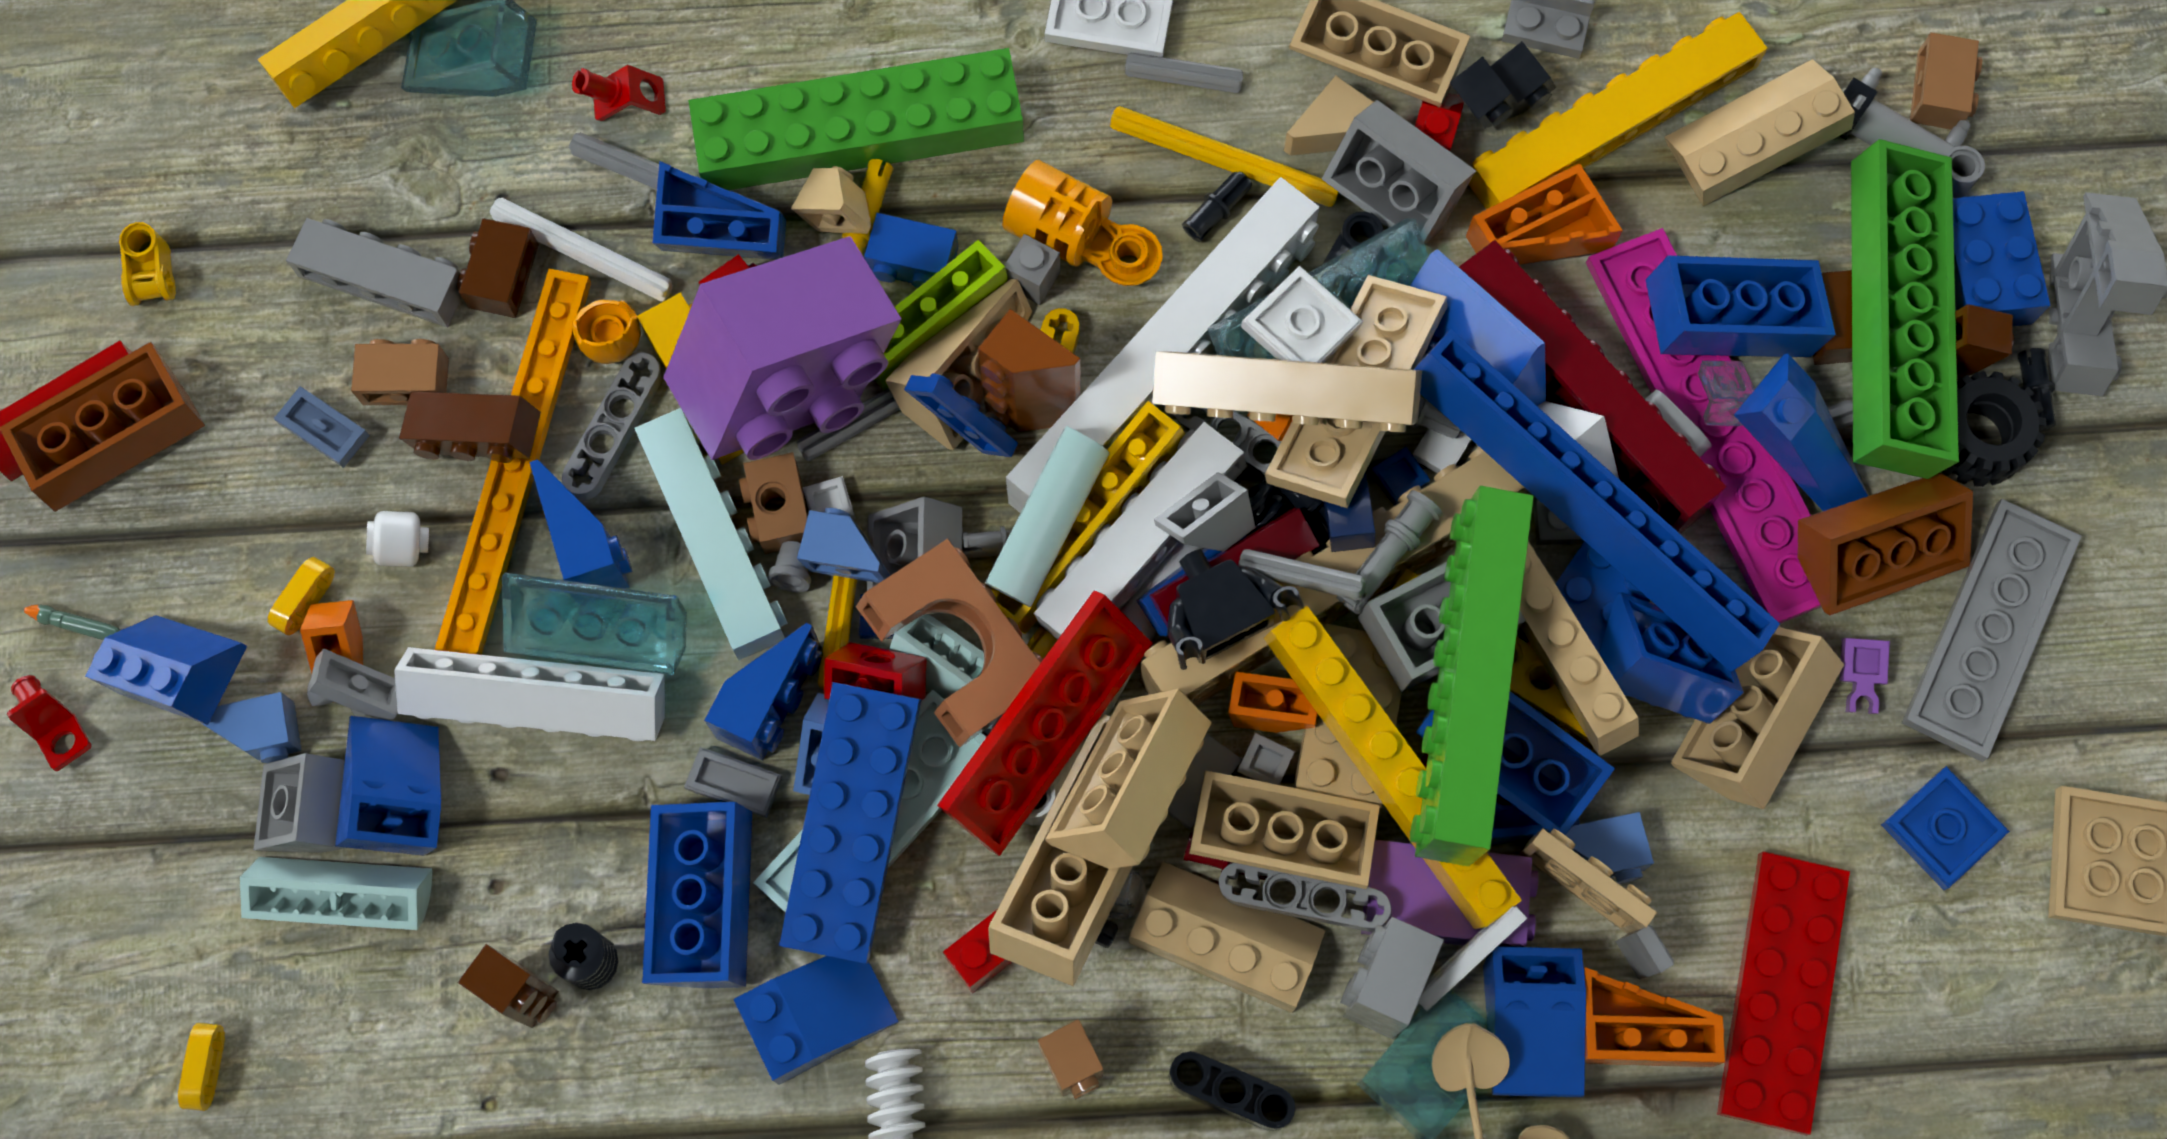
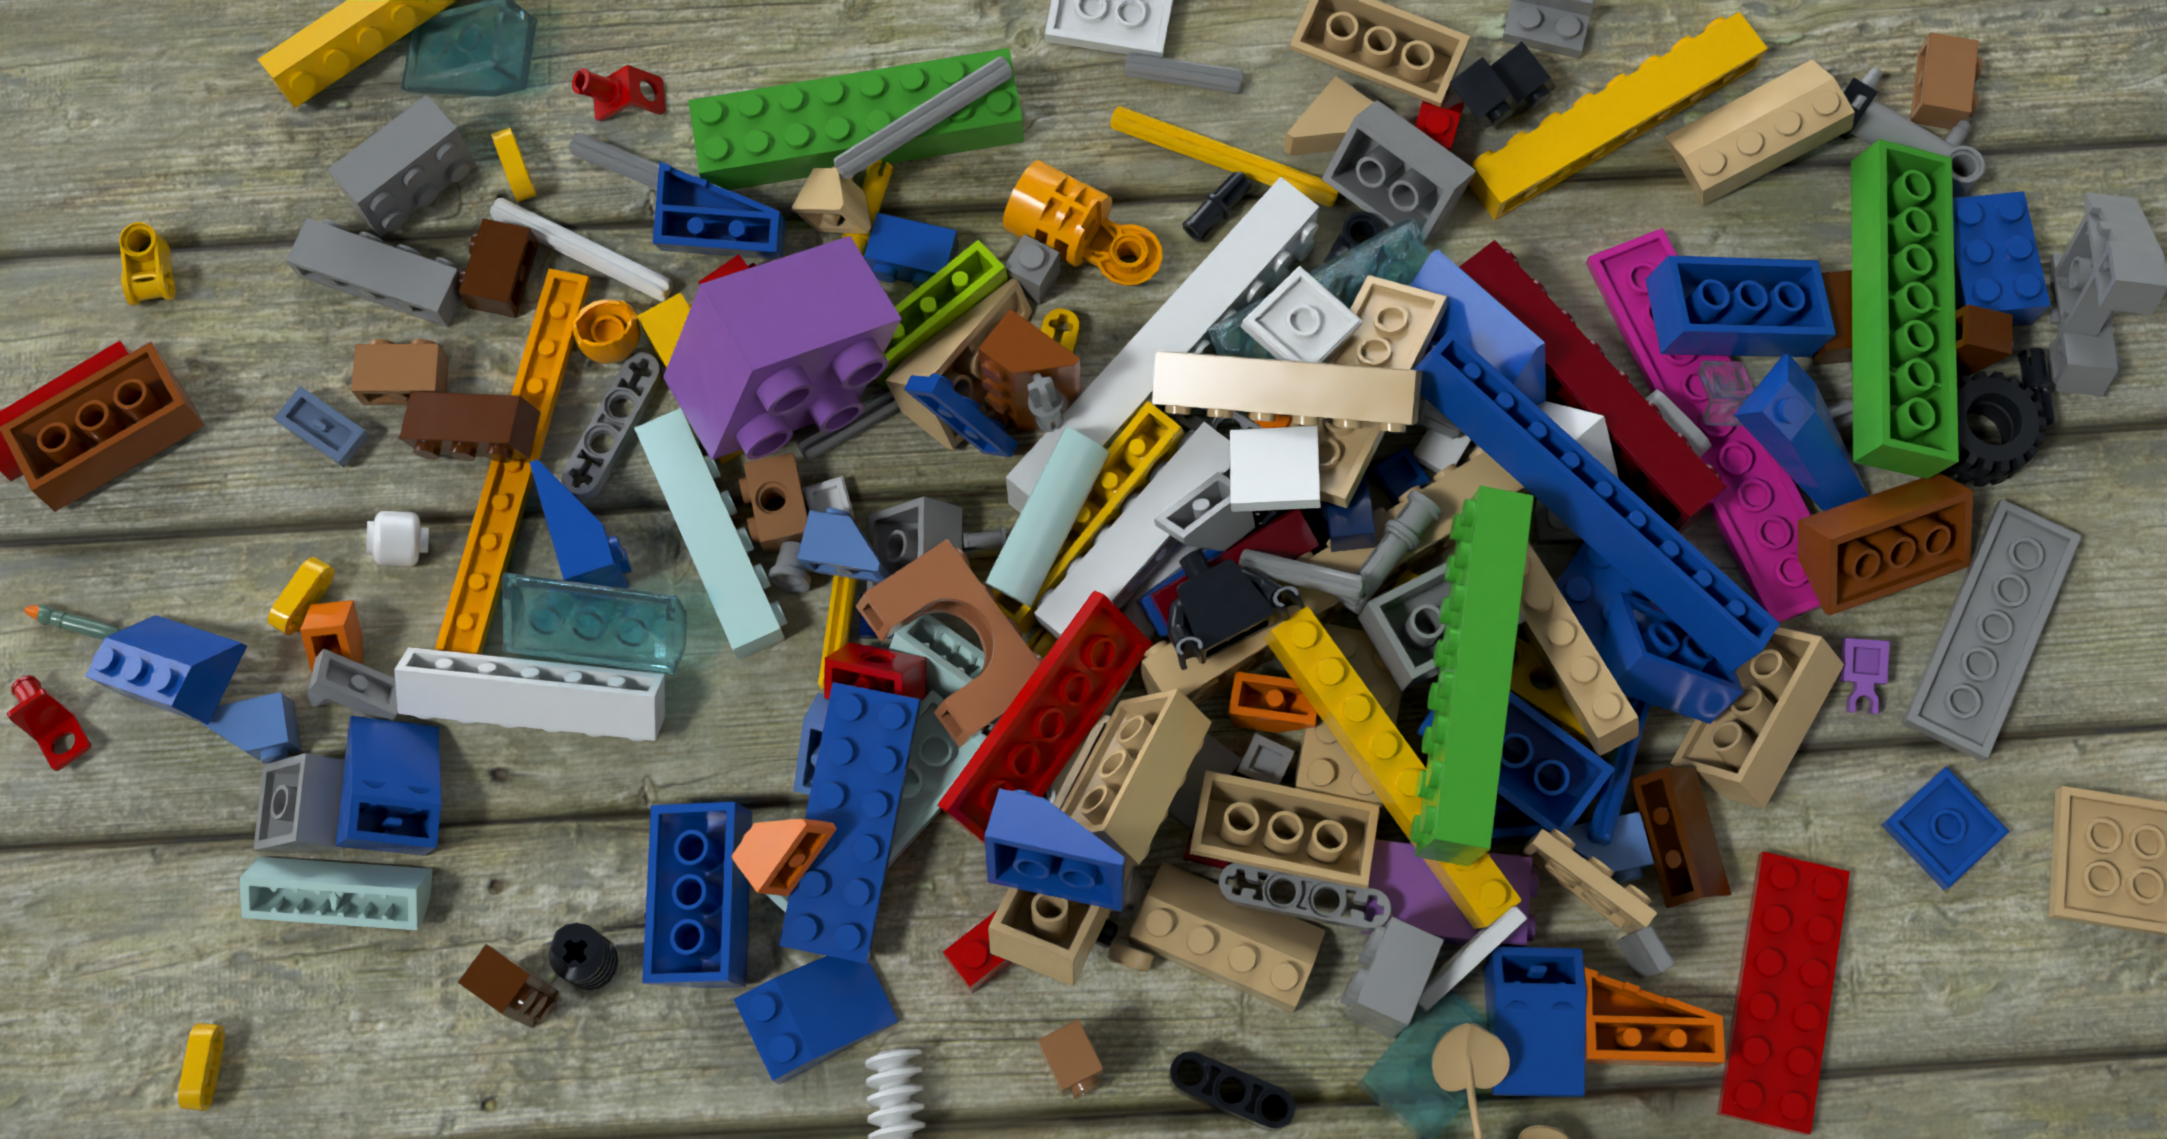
(403, 166): none -> light grey brick
(514, 164): none -> yellow beam
(733, 781): light grey tile -> none
(763, 692): blue slope -> none
(780, 852): none -> orange slope
(922, 117): none -> light grey axle
(1045, 402): none -> light grey axle
(1049, 853): none -> blue slope
(1130, 957): none -> tan tile
(1274, 469): none -> white tile
(1549, 220): orange wedge -> none
(1614, 789): none -> blue axle
(1680, 837): none -> reddish brown brick

